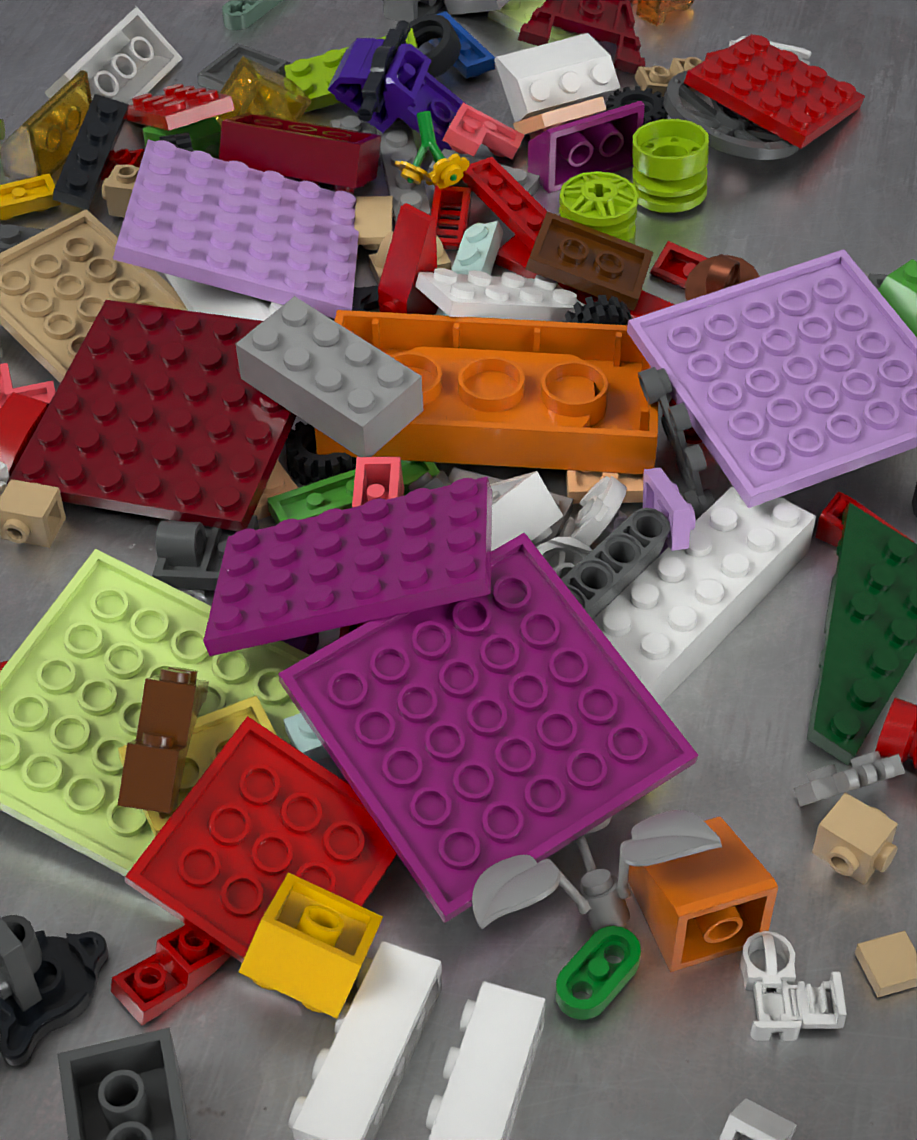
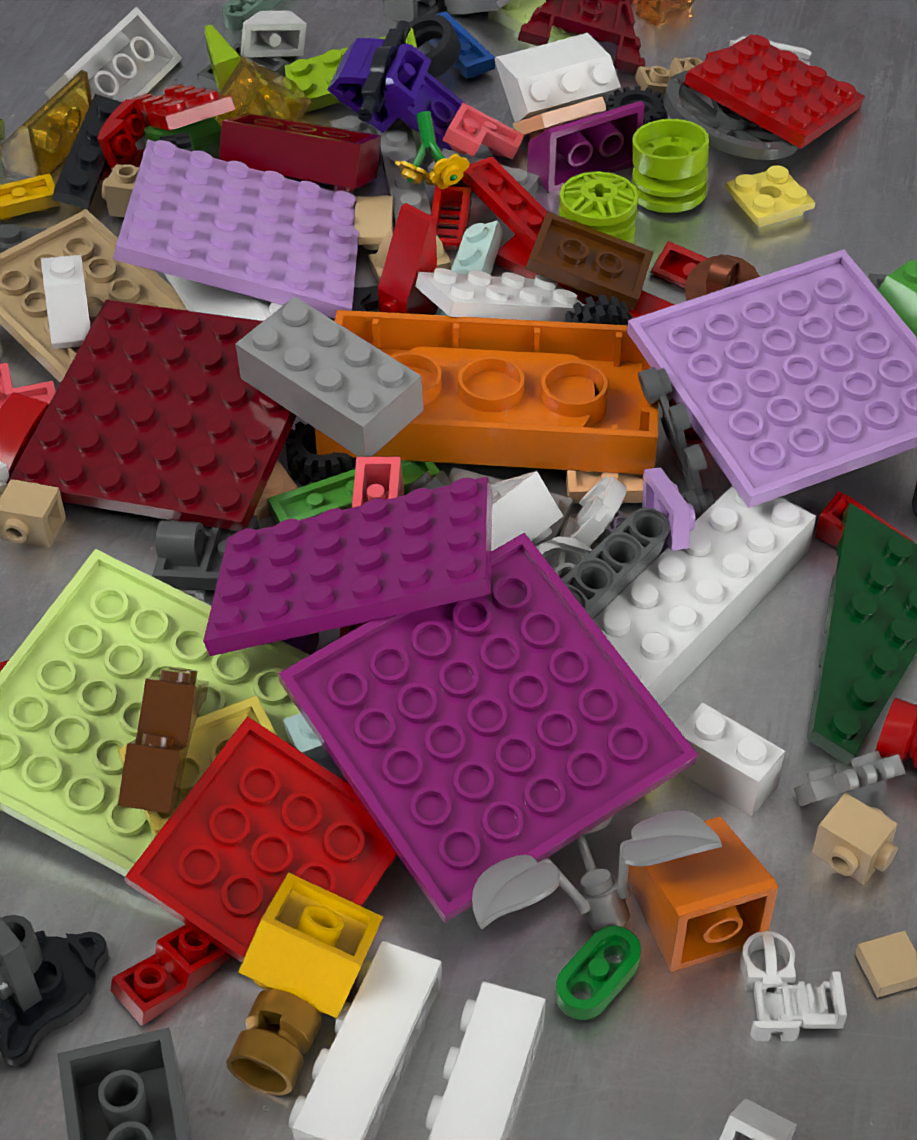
(65, 300): none -> white slope
(121, 133): none -> red slope
(221, 56): none -> lime slope
(272, 1046): none -> pearl gold wheel
(273, 35): none -> white slope
(731, 759): none -> white brick
(770, 196): none -> light yellow piece

